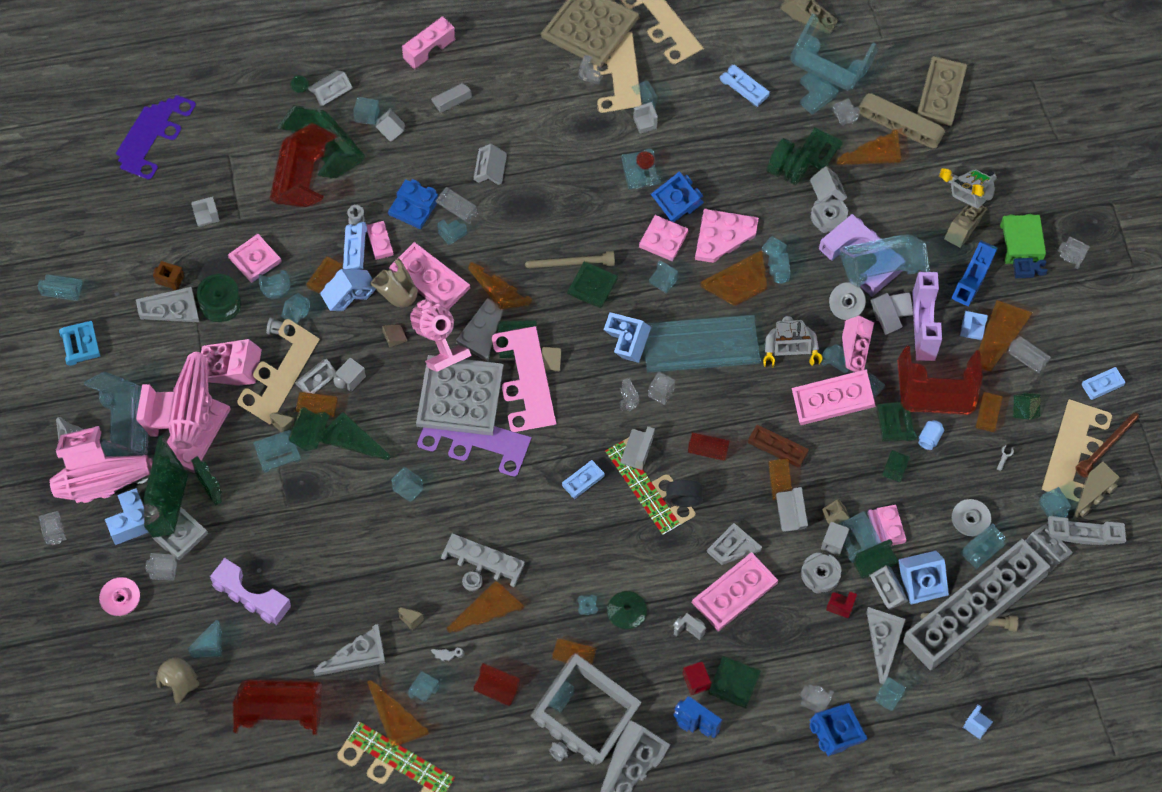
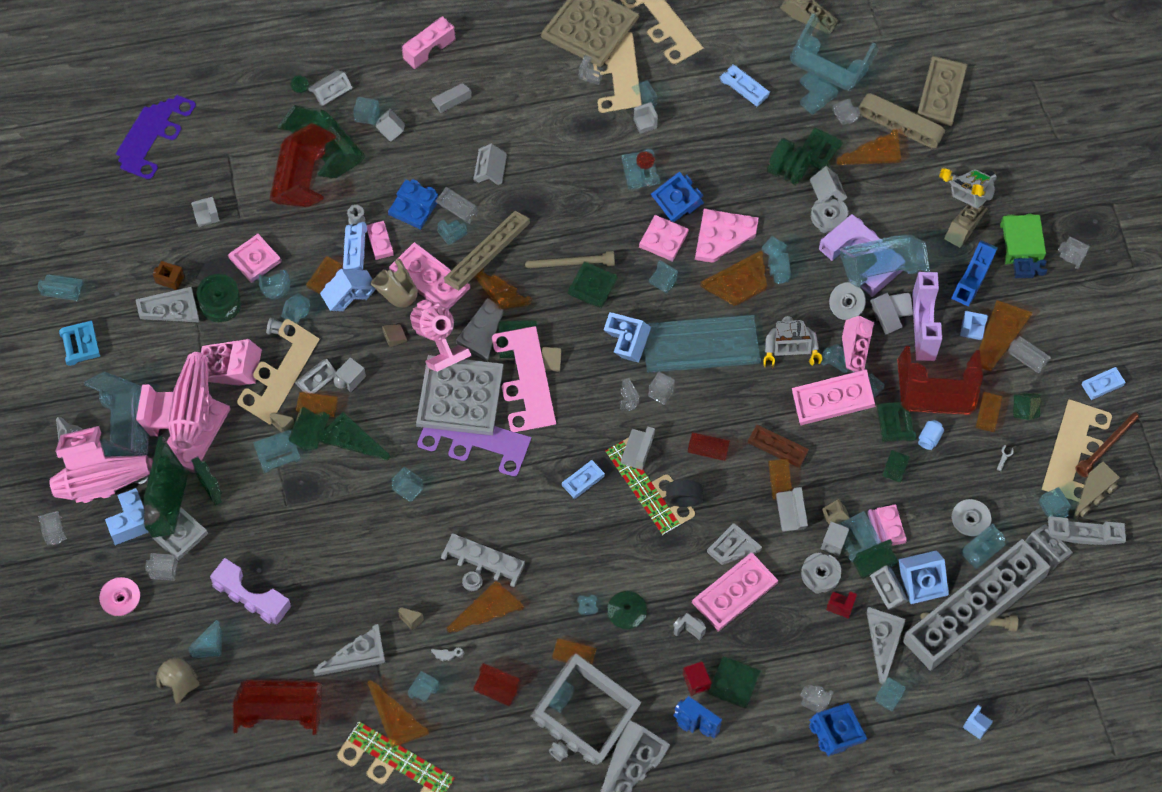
(486, 250): none -> dark tan plate

